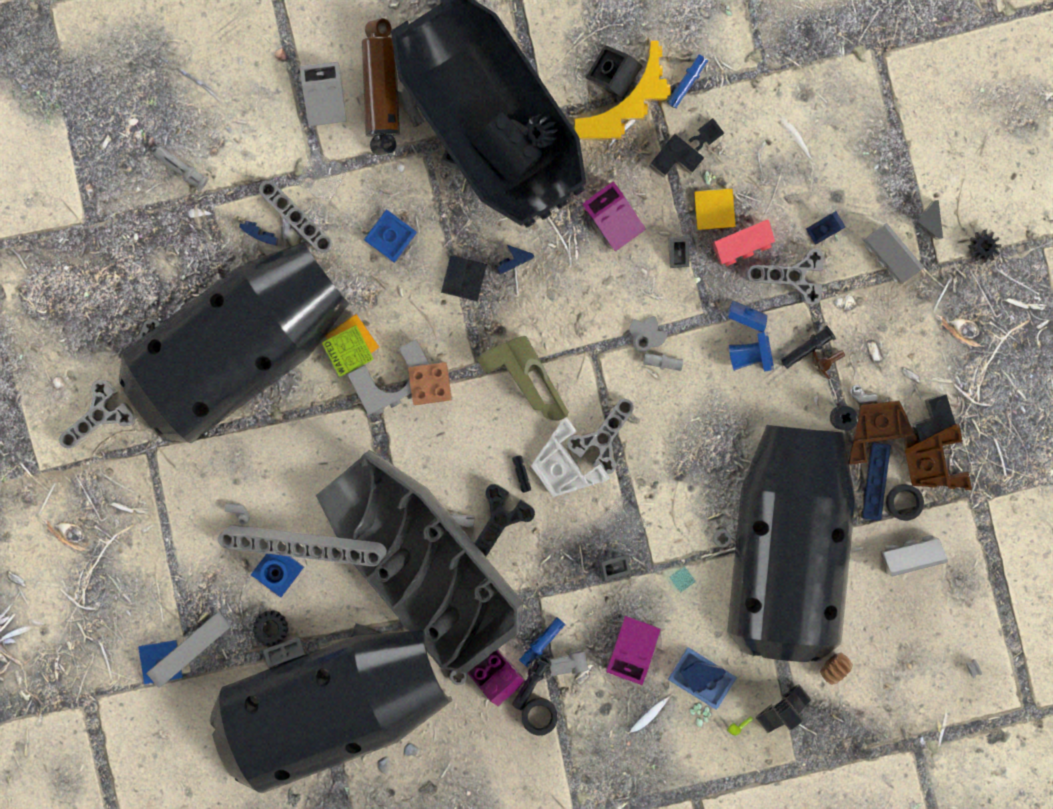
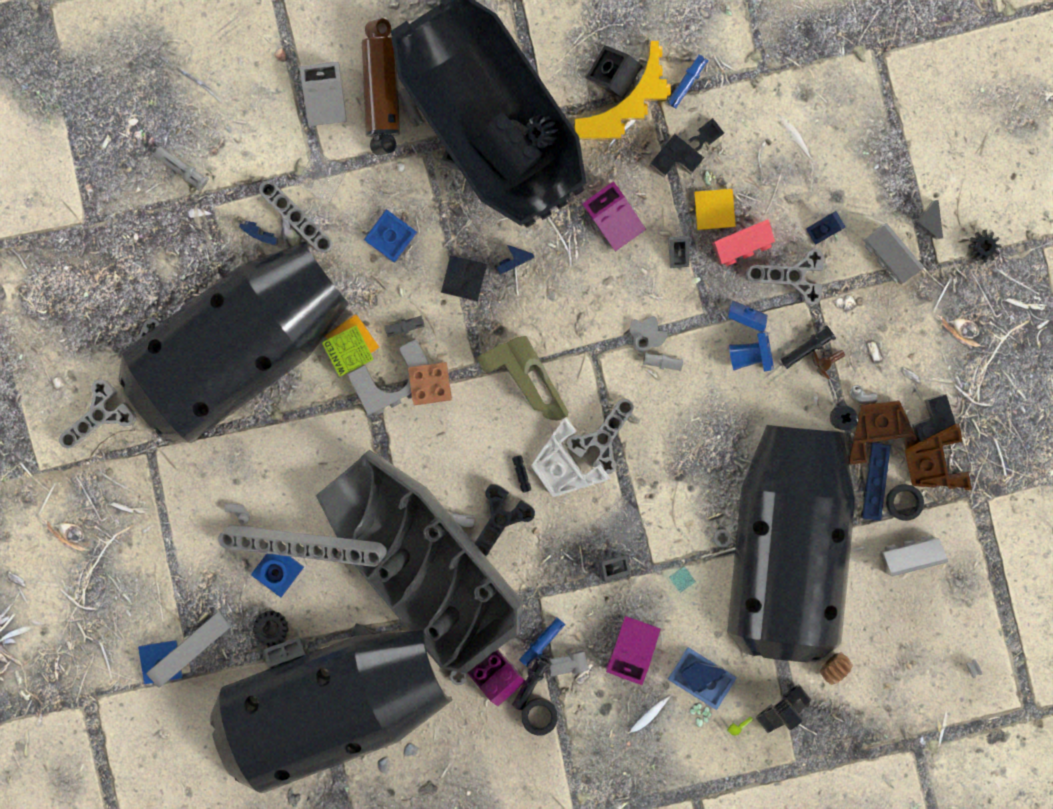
(404, 326): none -> dark grey pin

